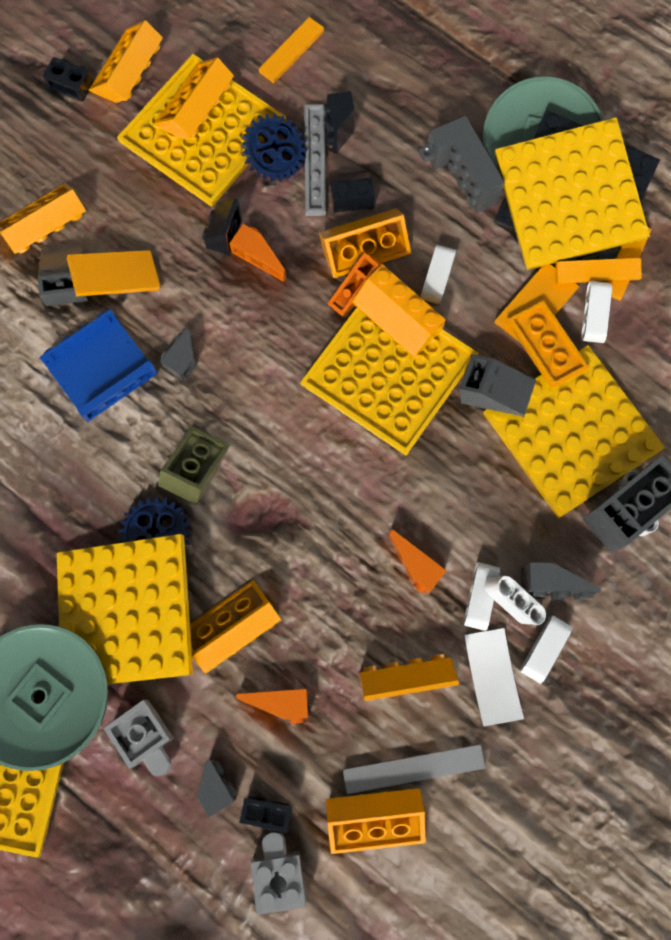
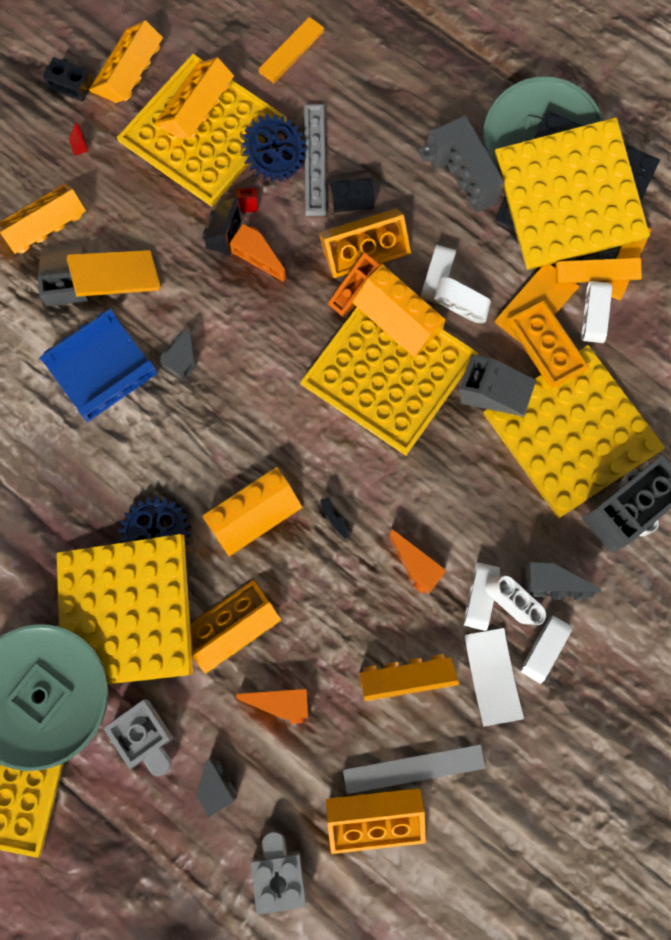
(77, 140): none -> red slope
(193, 465): olive slope -> none
(247, 199): none -> red slope
(252, 511): none -> light orange slope
(266, 813): black brick -> none
(337, 524): none -> black slope
(339, 119): black slope -> none
(462, 300): none -> white beam

